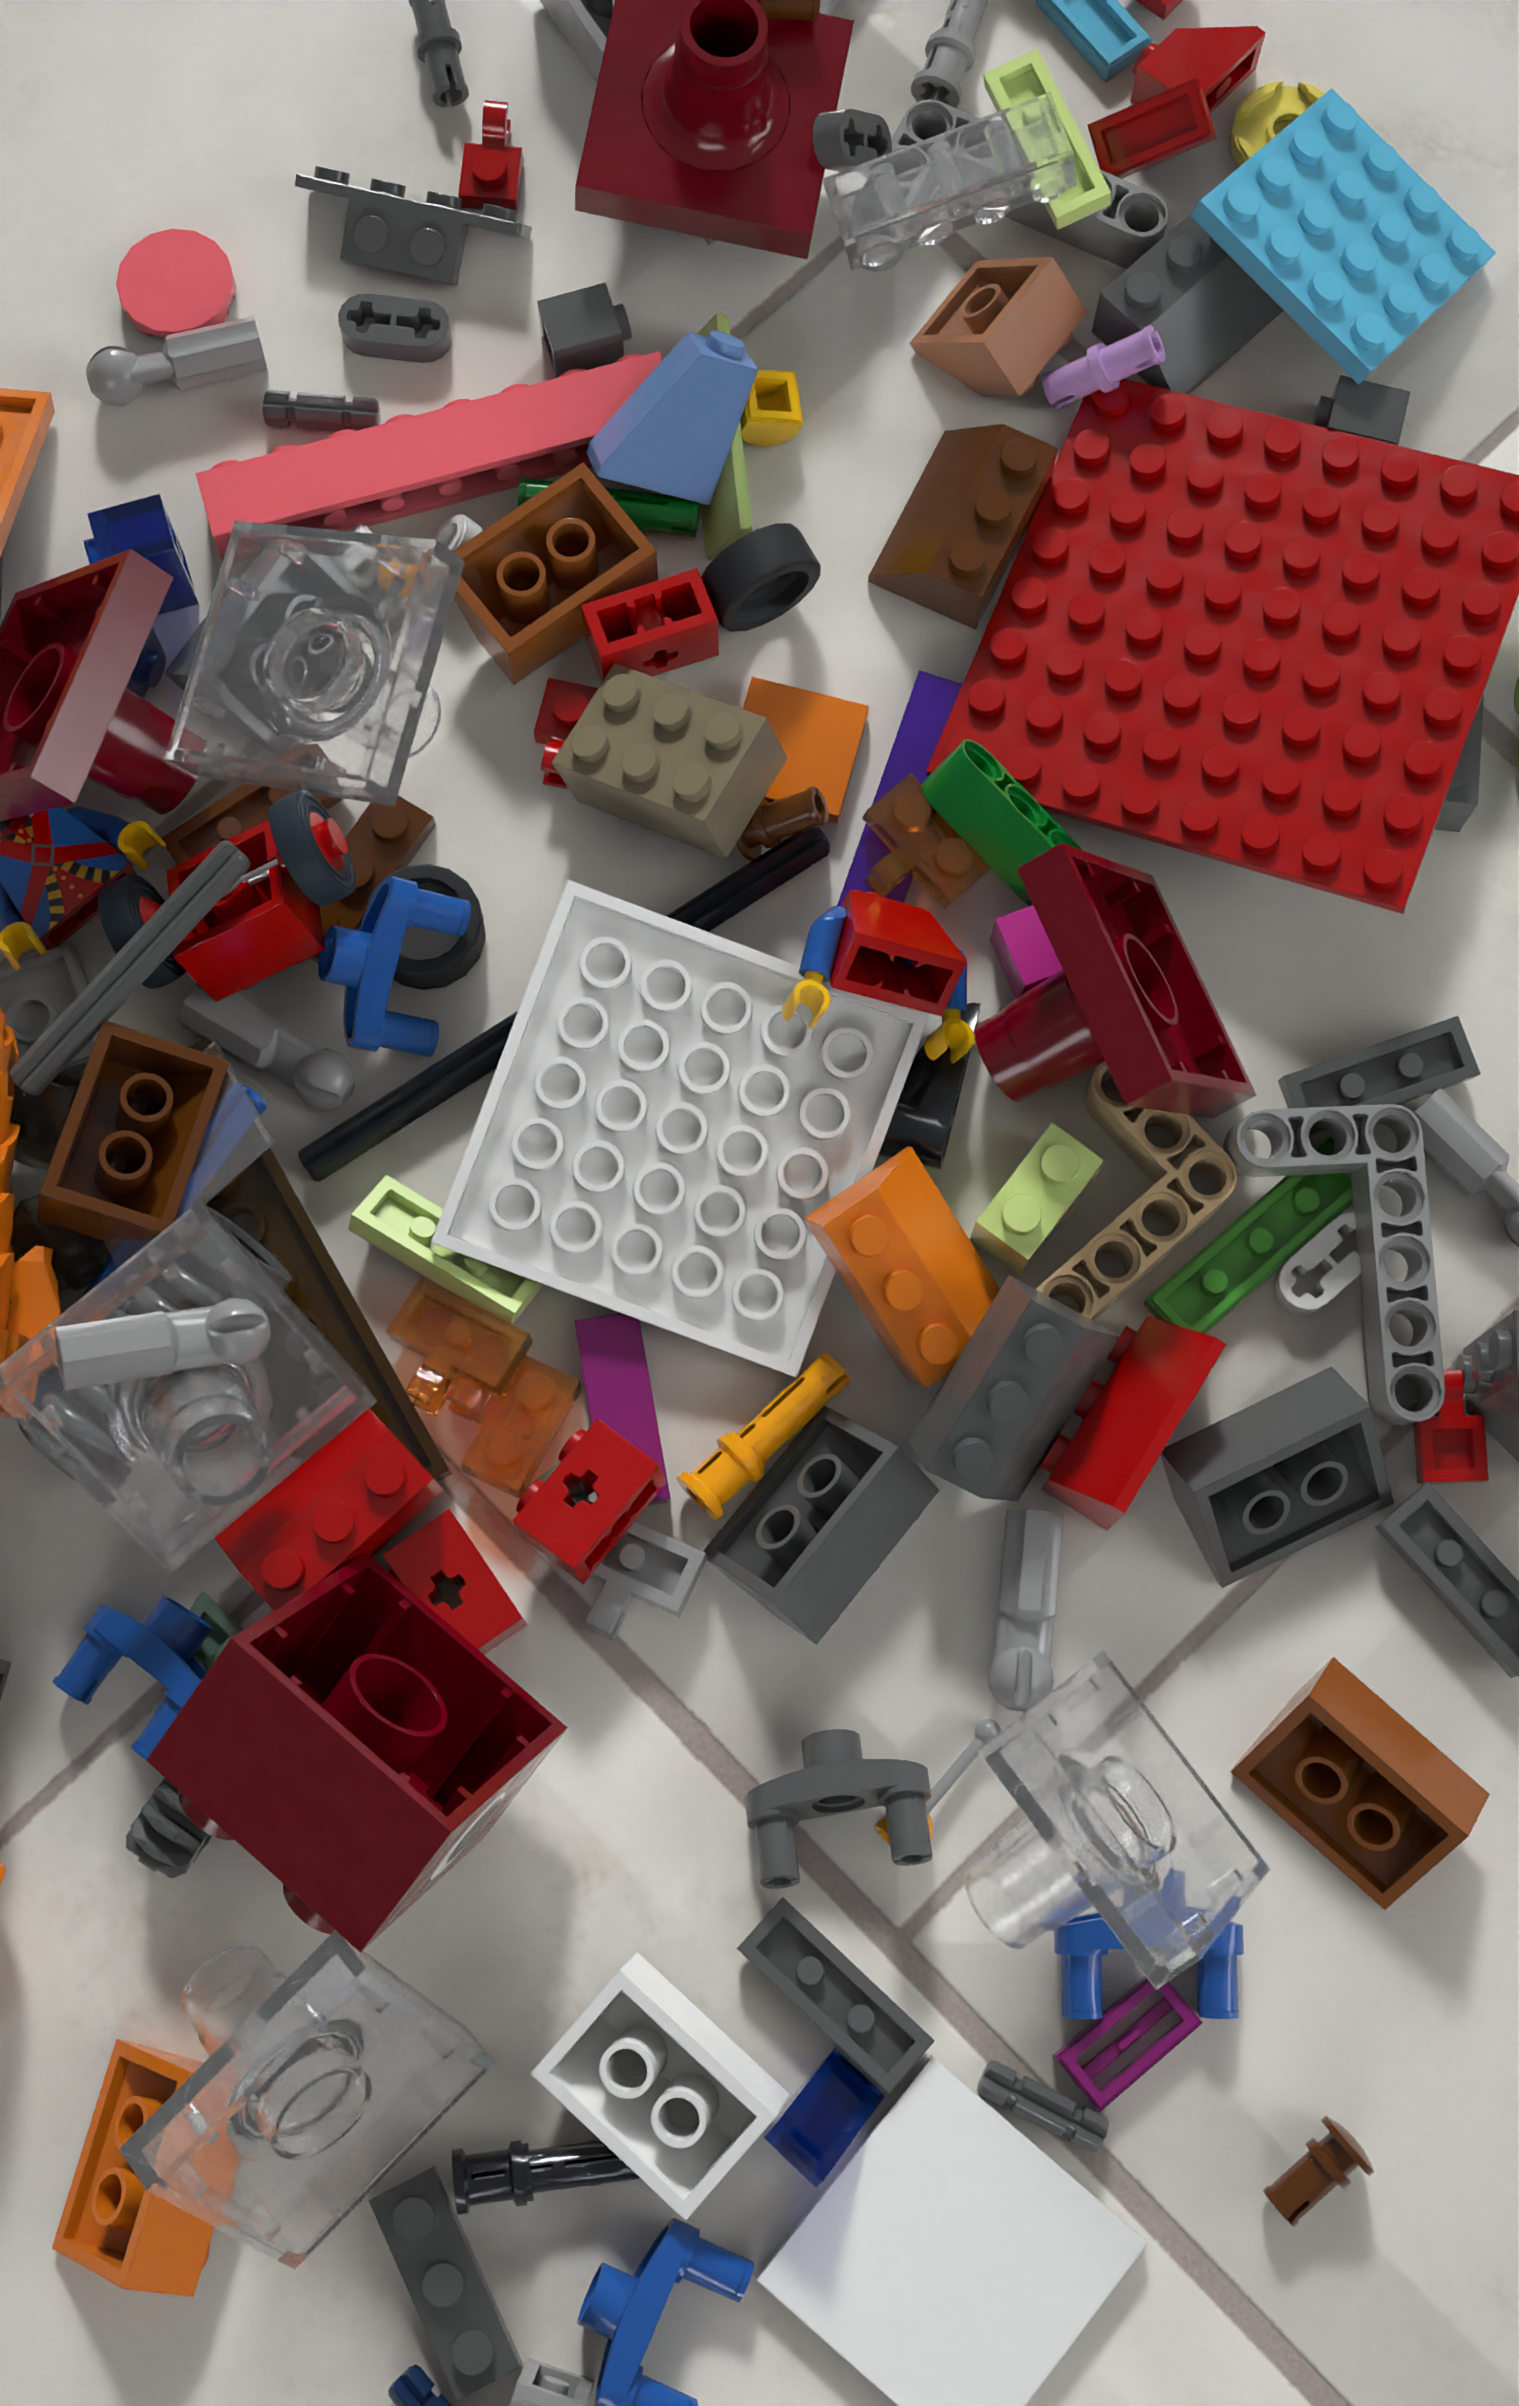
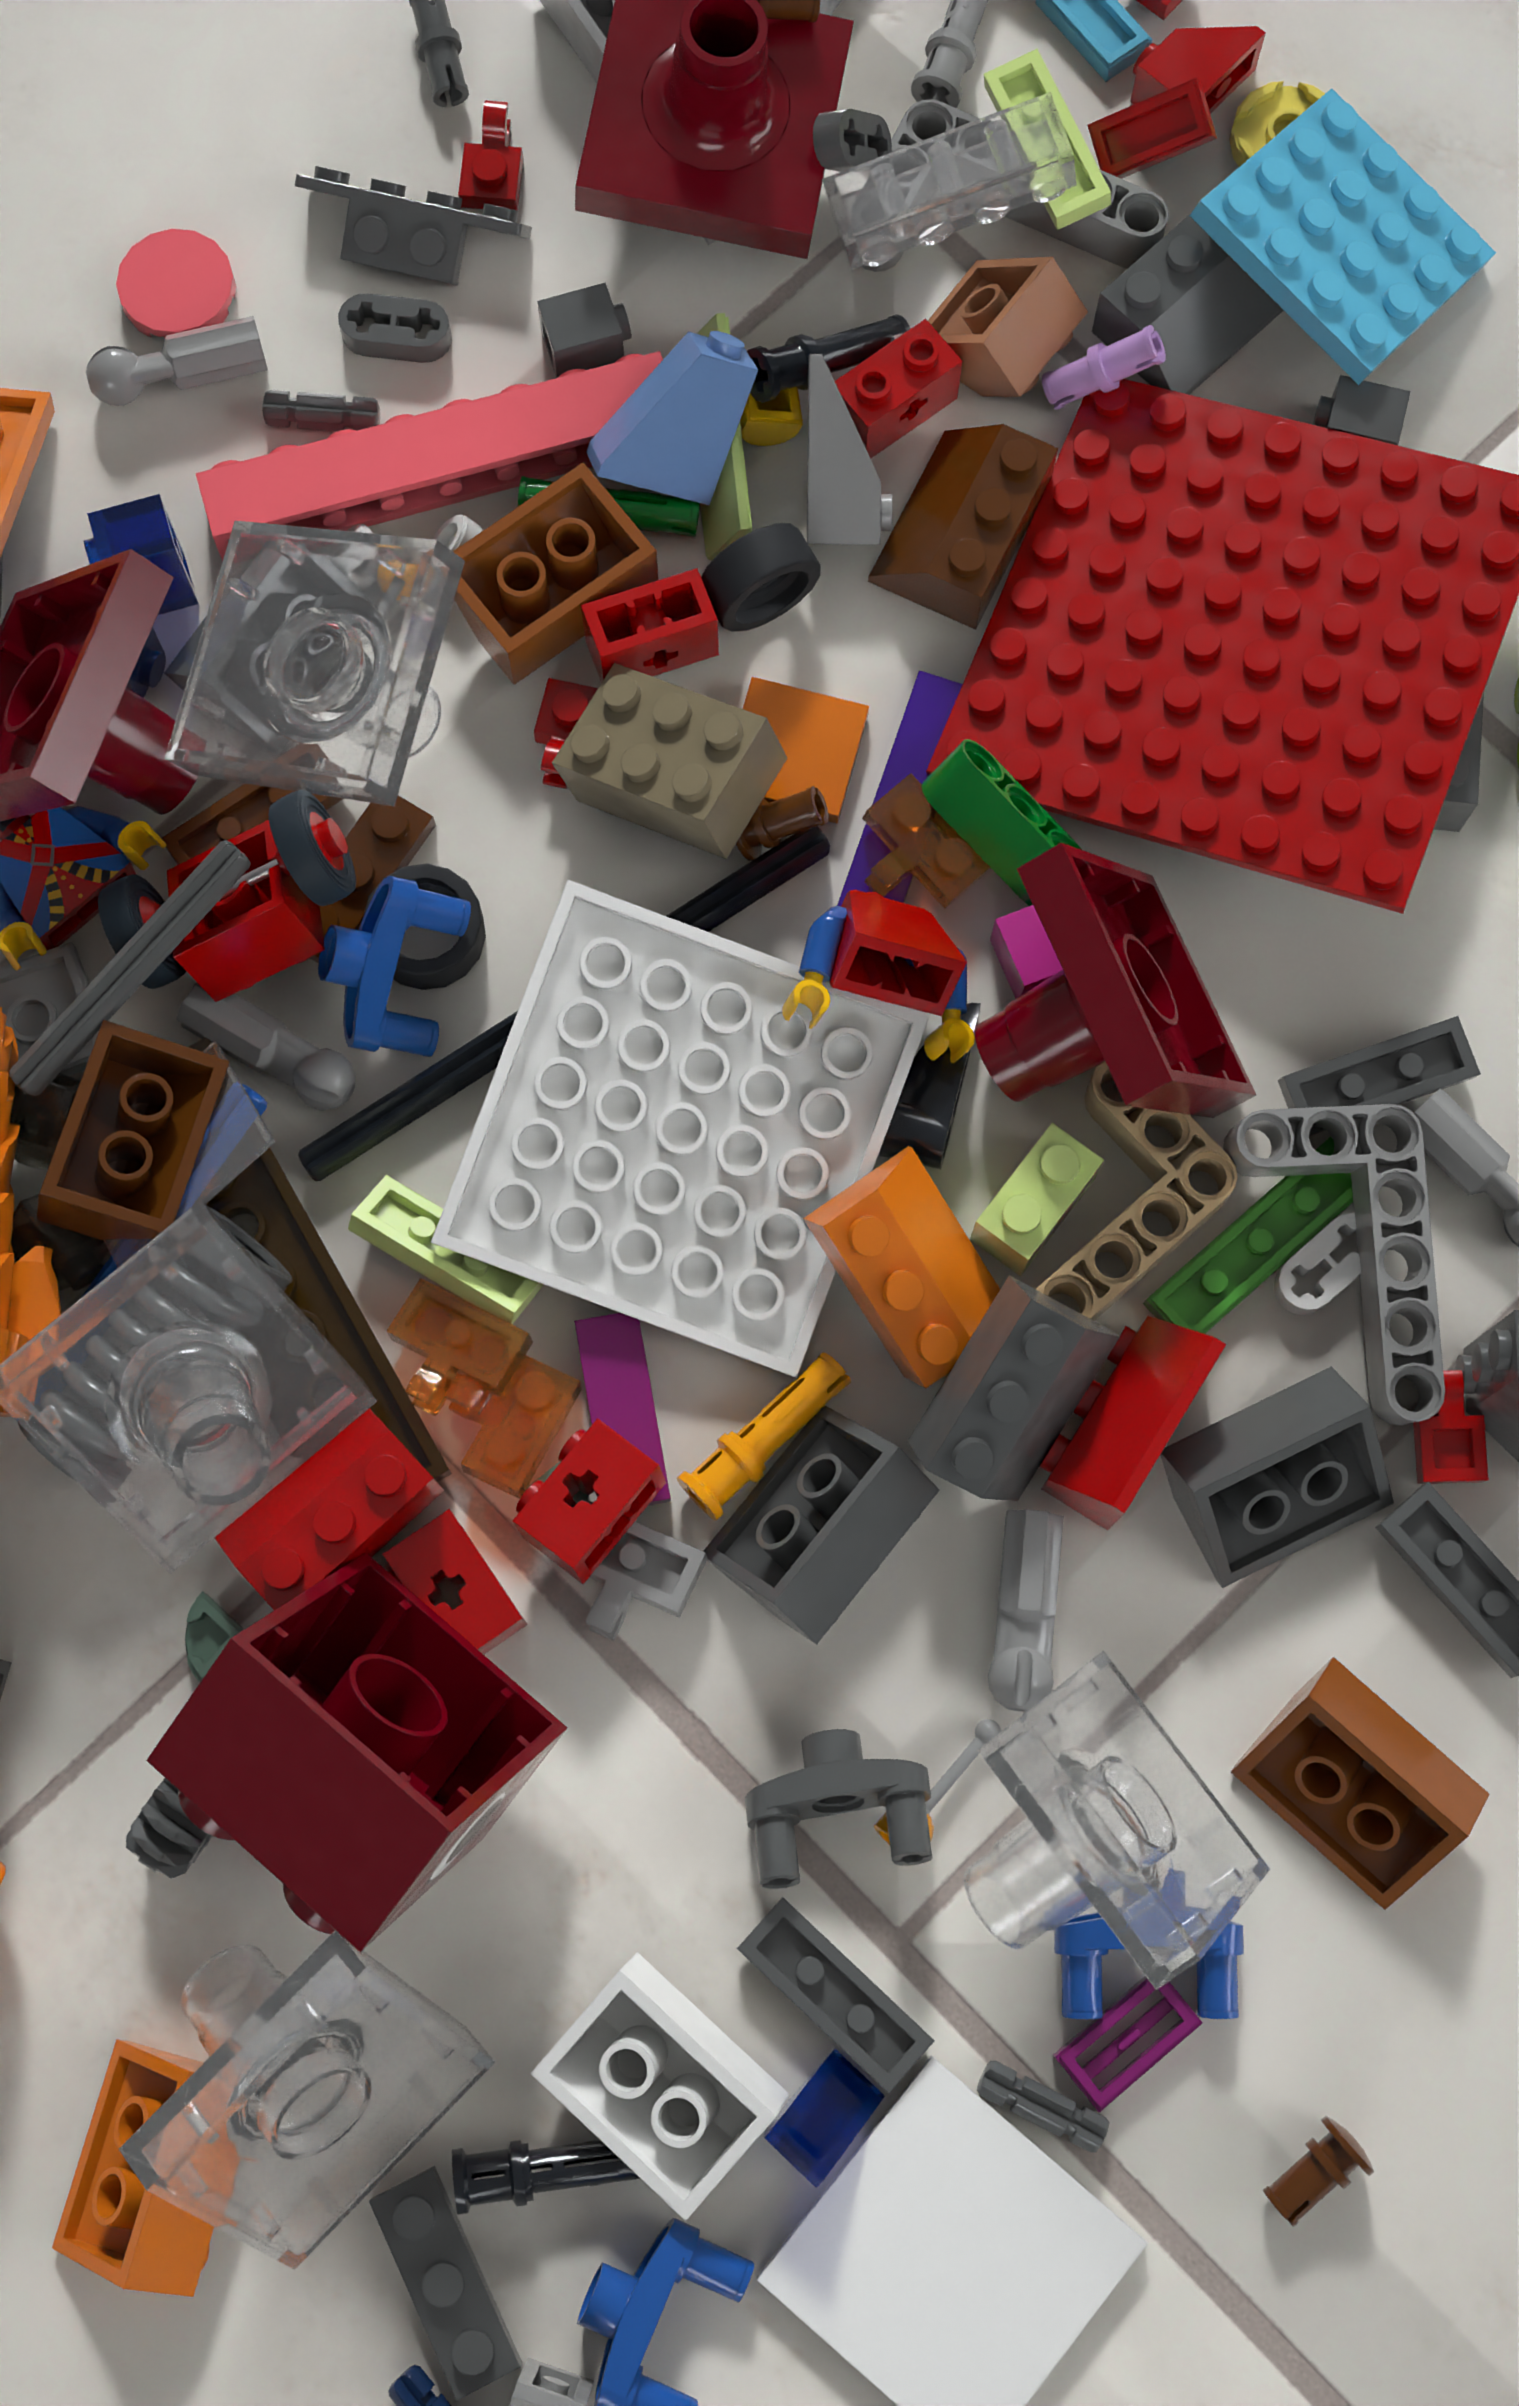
(160, 1343): light grey piece -> none
(160, 1646): blue connector -> none
(788, 364): none -> black pin
(841, 479): none -> light grey slope
(901, 386): none -> red brick

